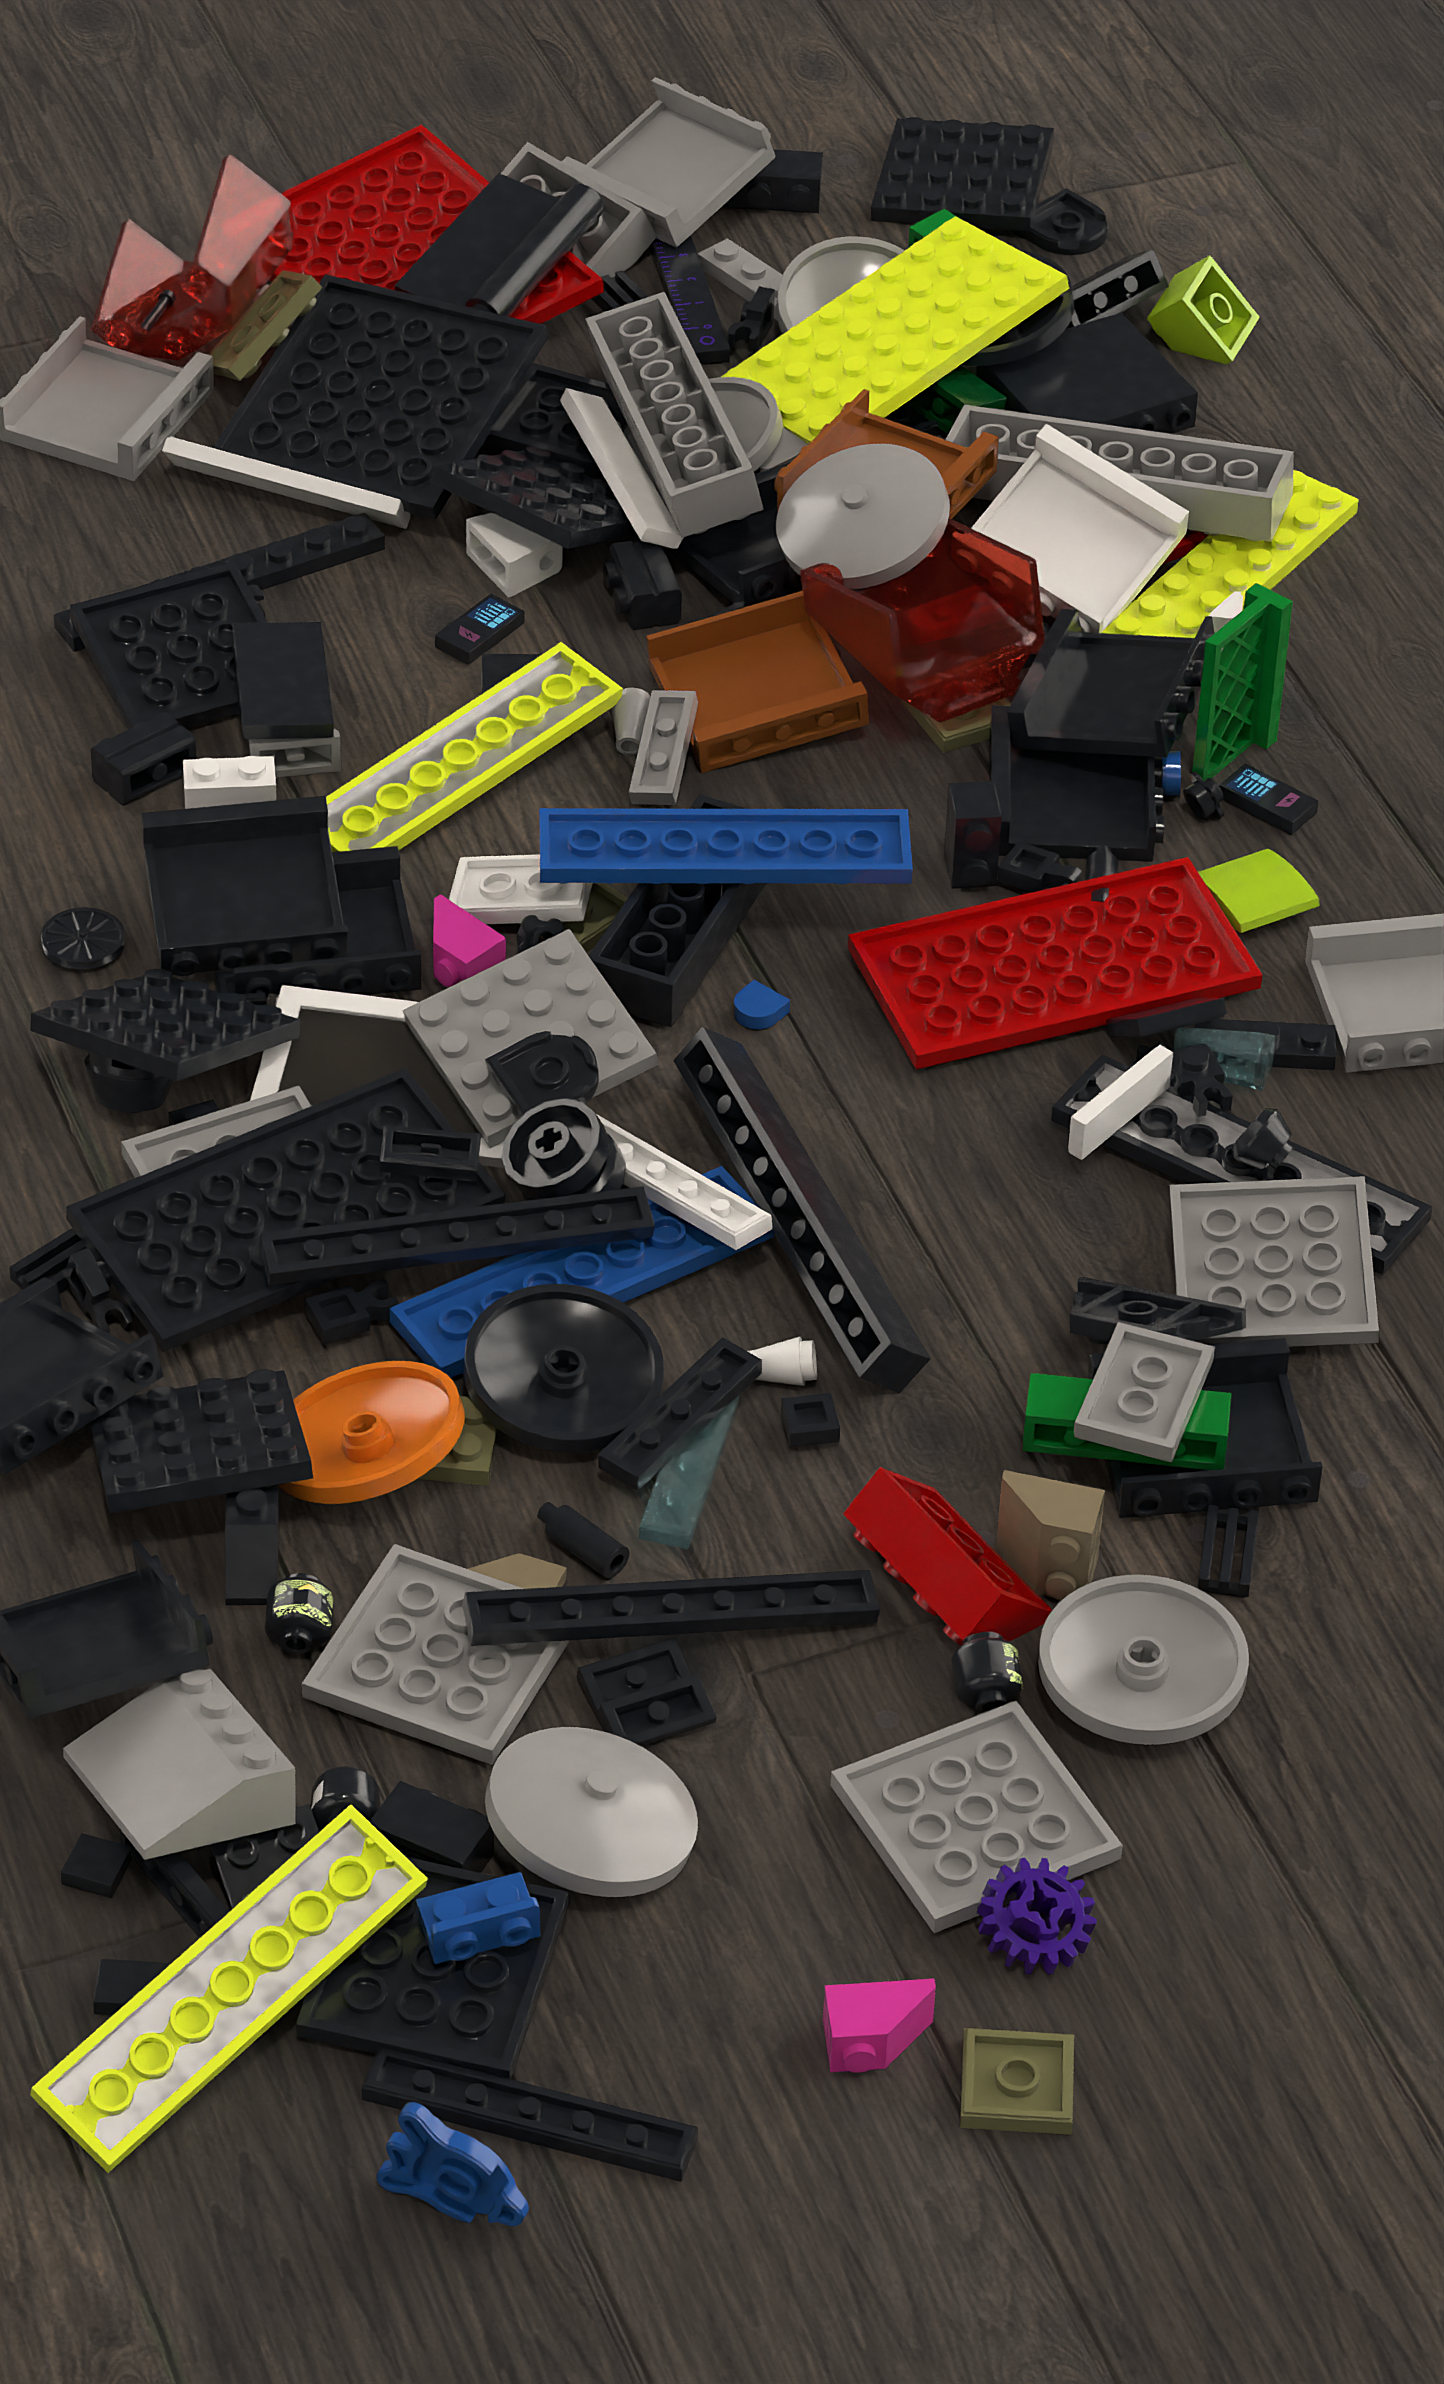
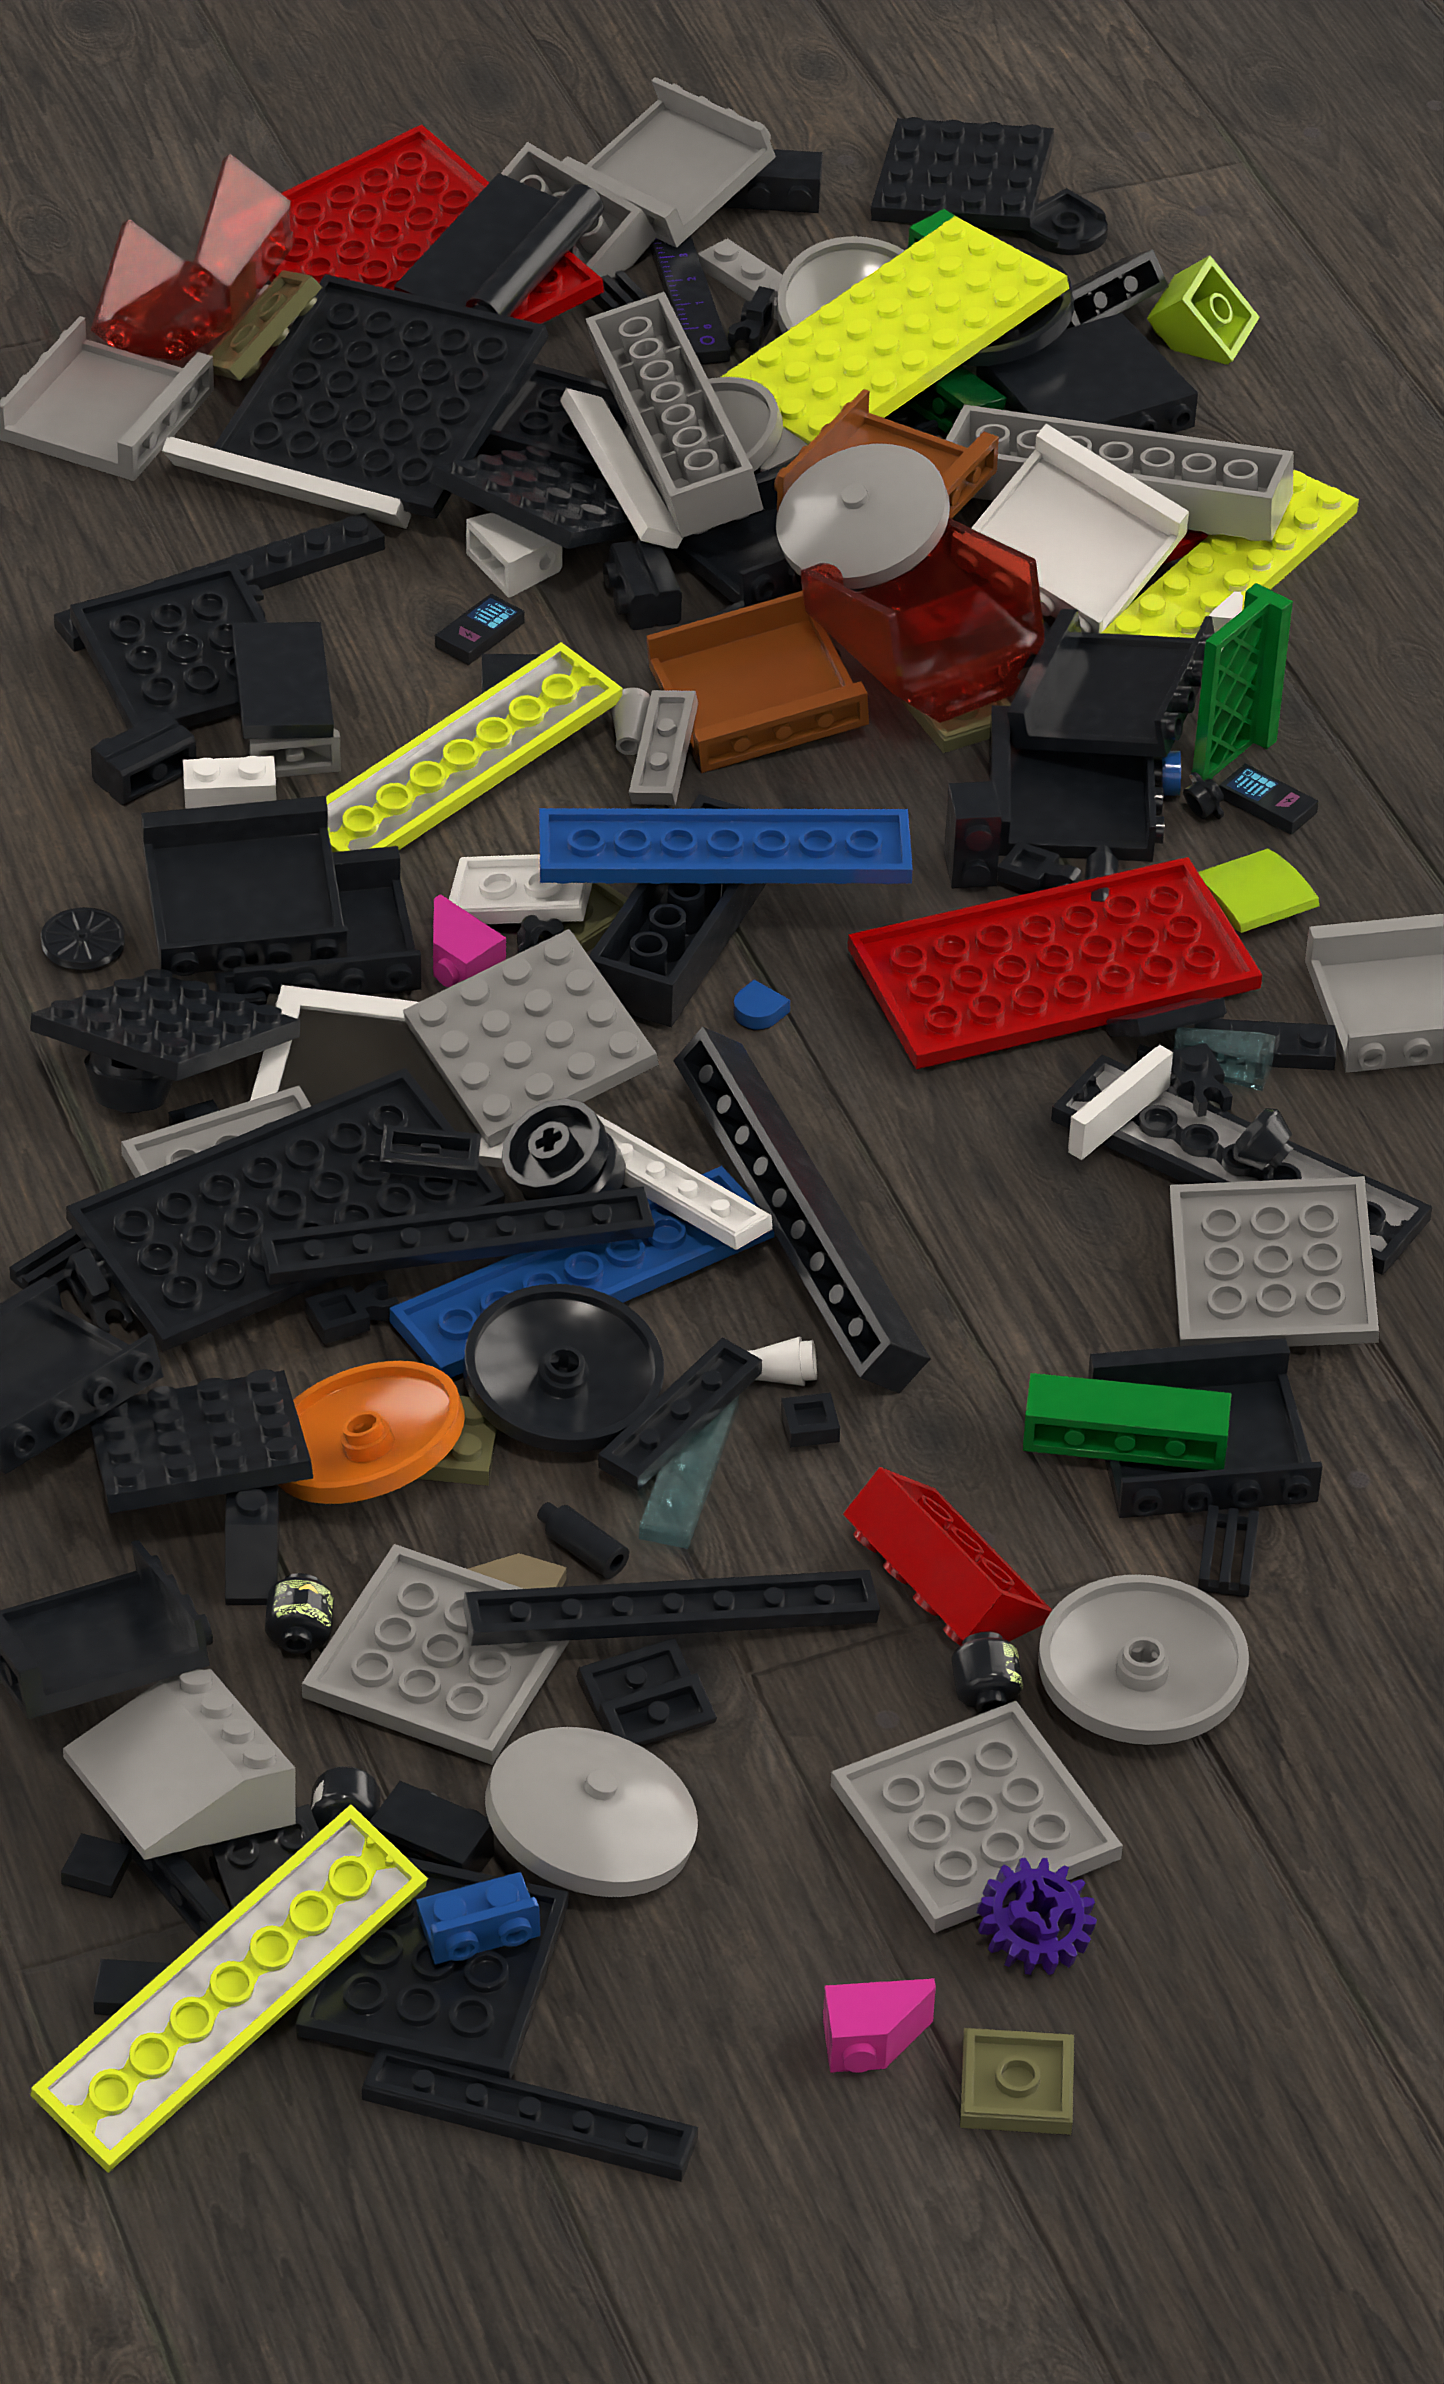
(166, 299): black piece -> none
(449, 2170): blue tile -> none
(545, 1070): black tile -> none
(1050, 1532): dark tan slope -> none
(1103, 1304): black wing -> none
(1144, 1392): light grey plate -> none

